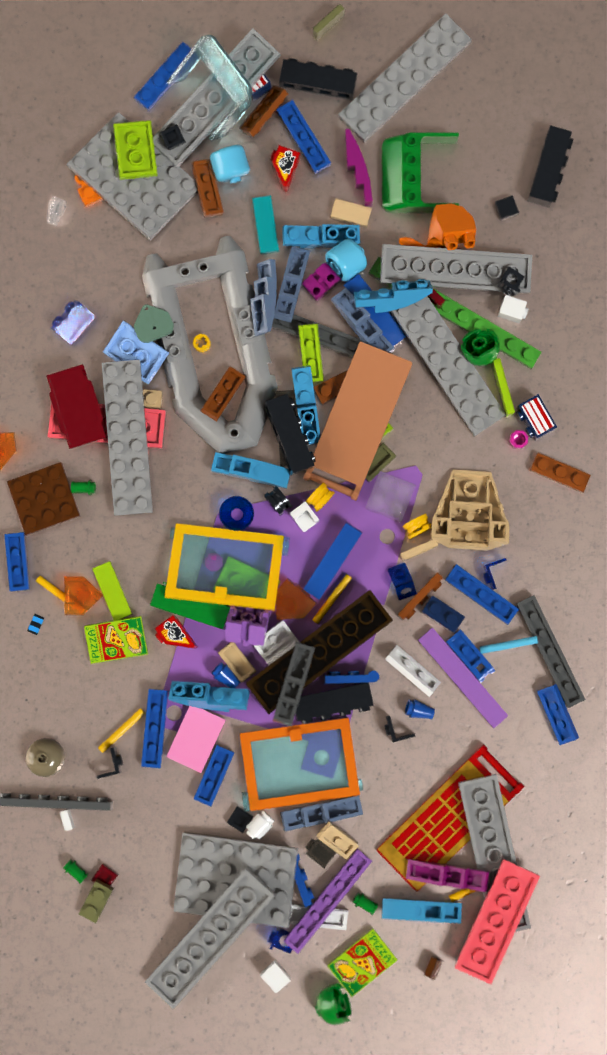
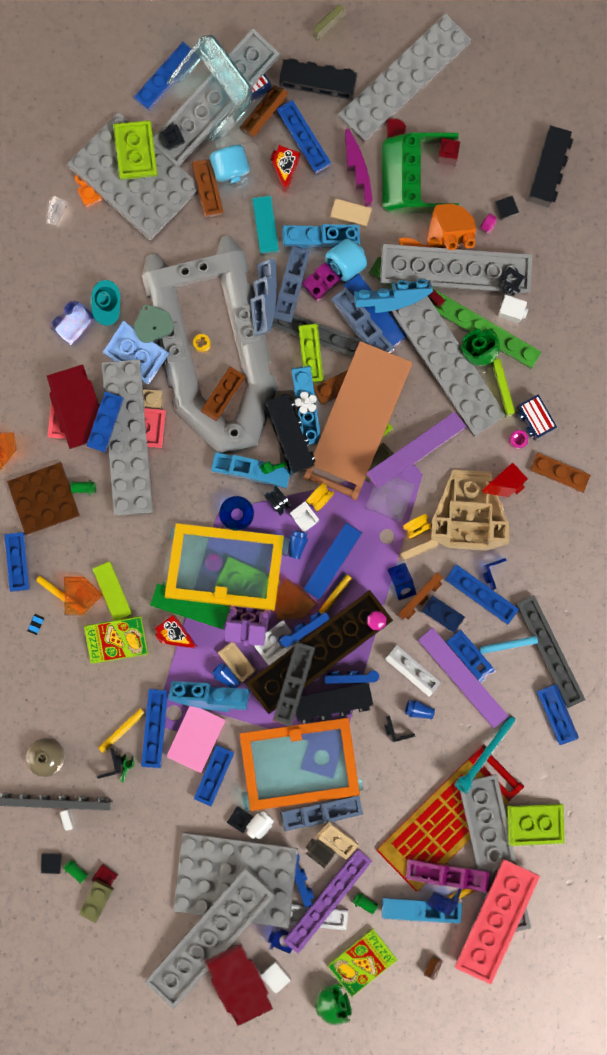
(51, 863): none -> black tile
(105, 302): none -> teal piece
(105, 422): none -> blue plate
(126, 766): none -> green hand
(239, 984): none -> dark red piece
(268, 468): none -> green hand
(297, 543): none -> blue cone
(303, 629): none -> blue plate
(306, 402): none -> white plant
(376, 620): none -> dark pink tile
(395, 127): none -> dark red tile
(416, 450): none -> medium lavender tile
(443, 903): none -> clear blue bracket
(448, 152): none -> dark red brick
(464, 782): none -> teal piece
(489, 223): none -> dark pink tile
(507, 482): none -> red slope
(536, 824): none -> lime tile

